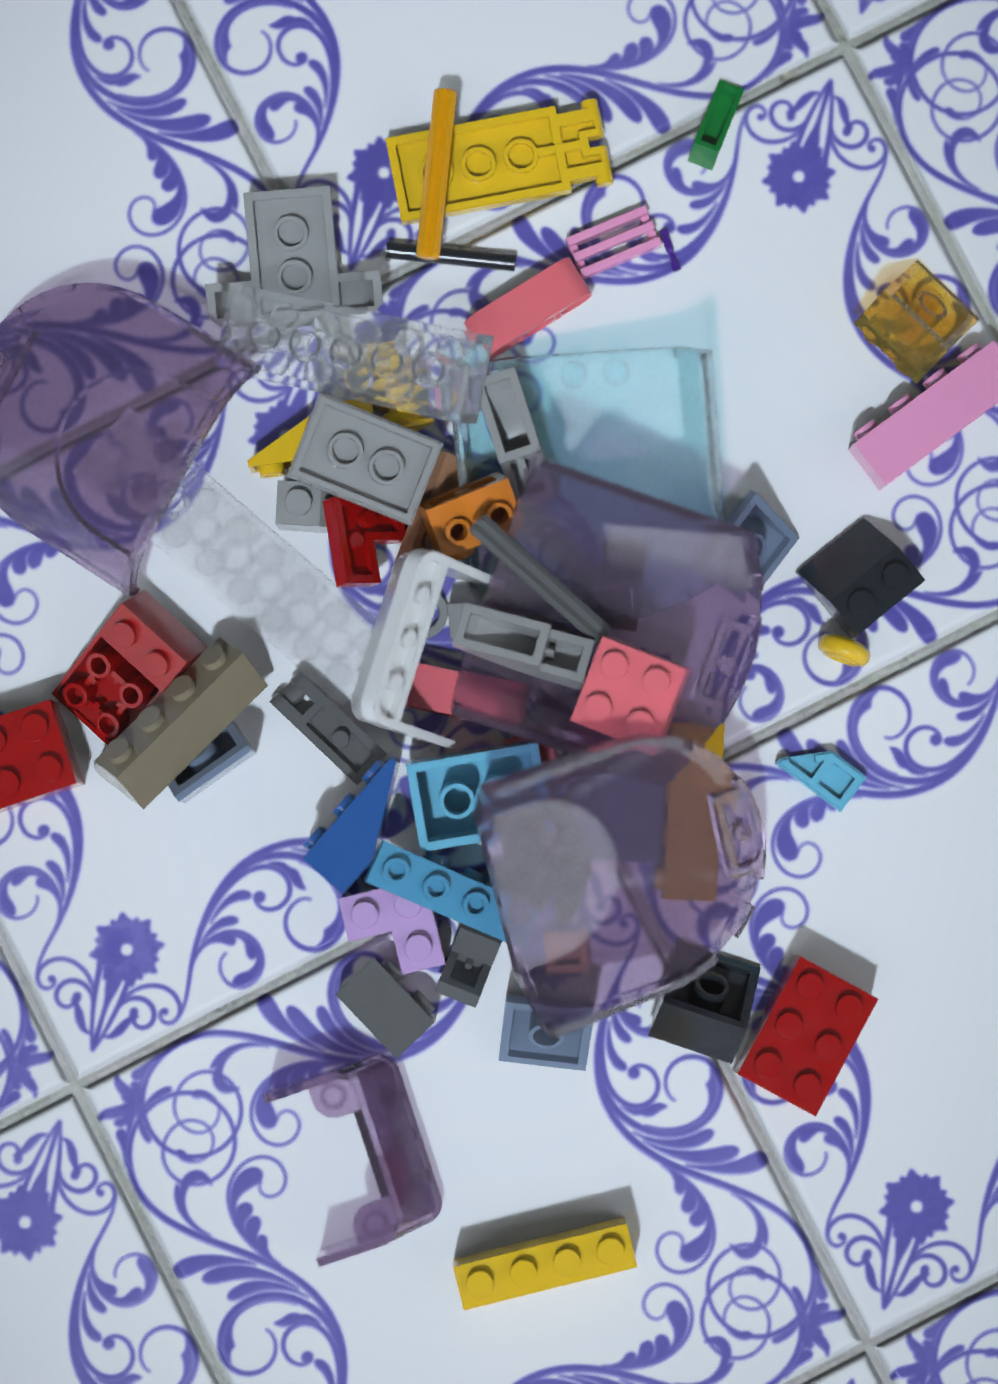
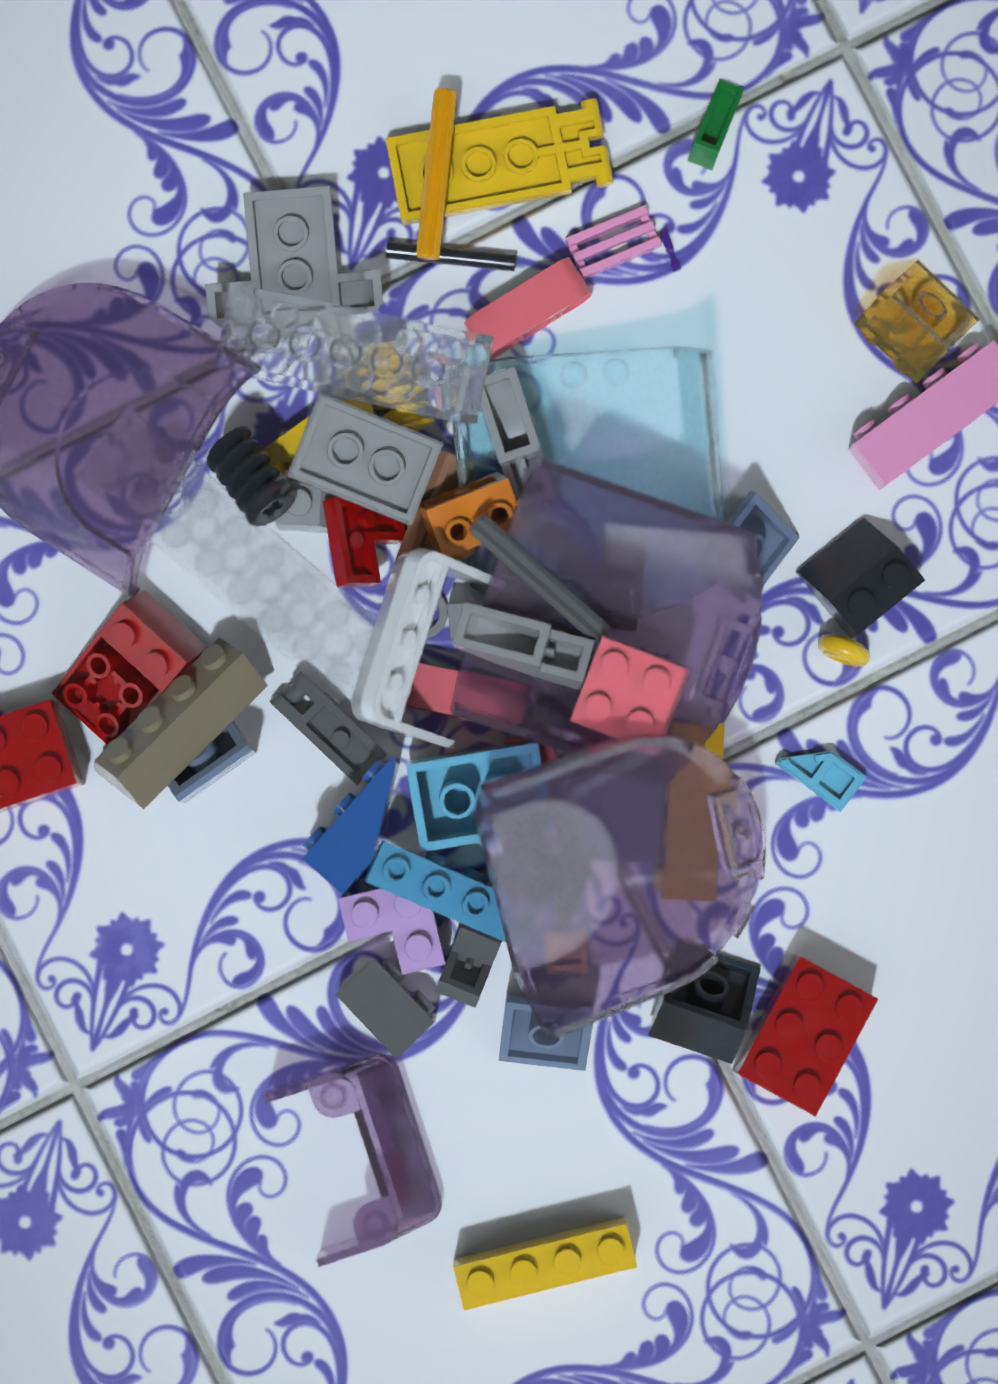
(248, 478): none -> black piece

